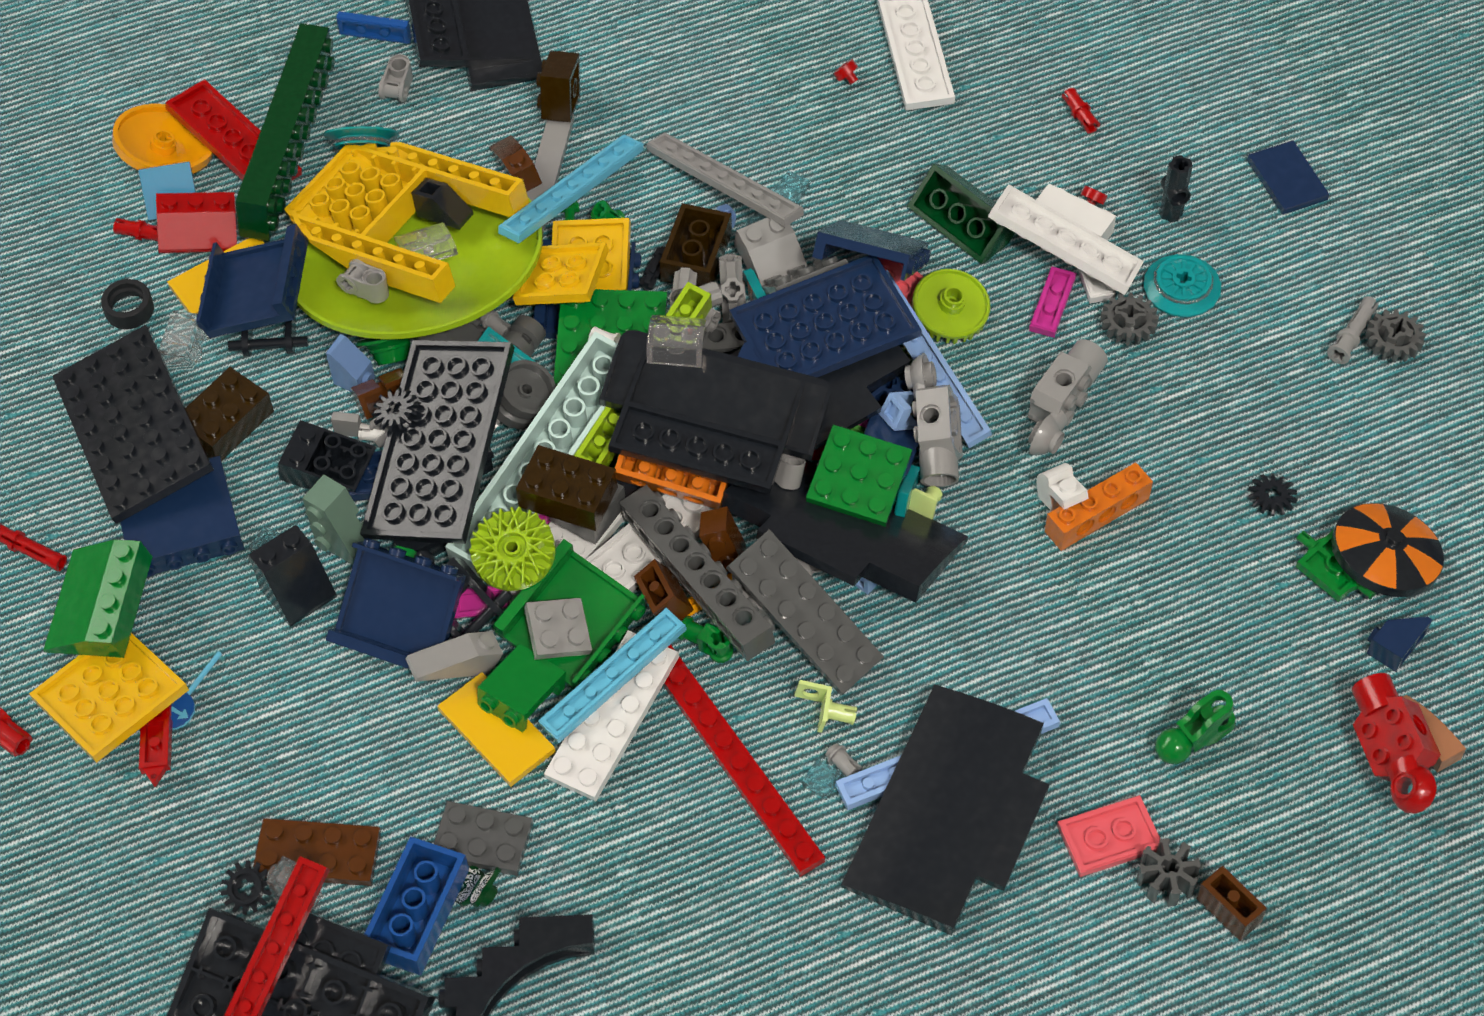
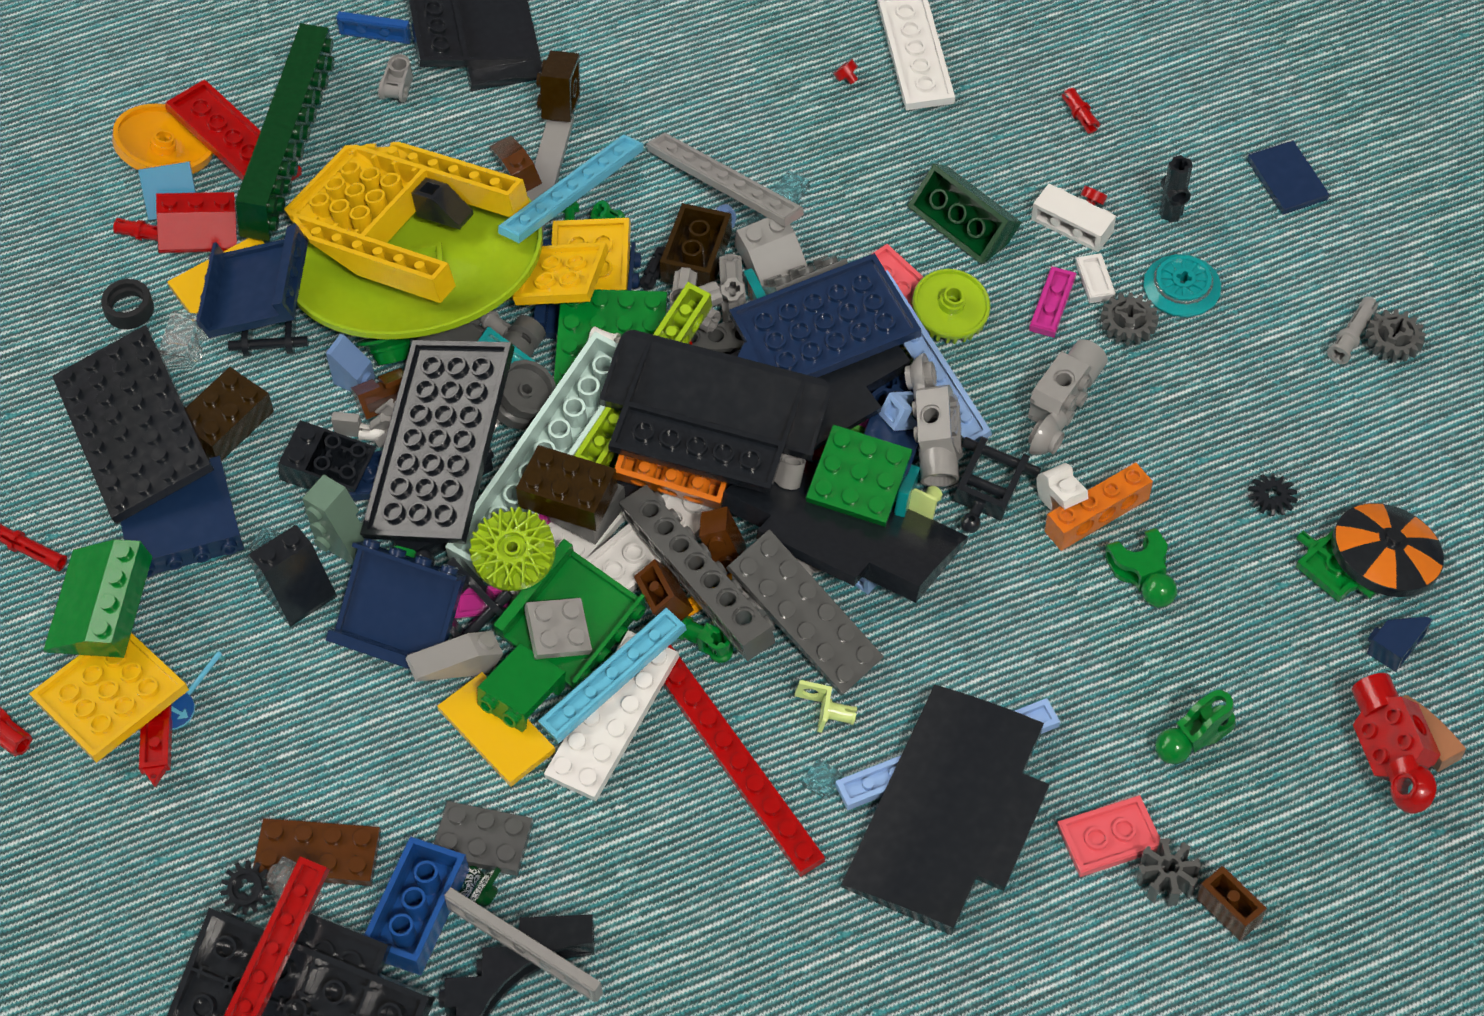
(360, 136): teal piece -> none
(364, 282): light grey piece -> none
(401, 417): gear -> none
(430, 241): clear slope -> none
(523, 945): none -> light grey tile
(676, 341): clear slope -> none
(842, 760): light grey pin -> none
(874, 242): dark blue panel -> none
(982, 502): none -> black piece
(1066, 239): white plate -> none
(1144, 568): none -> green piece

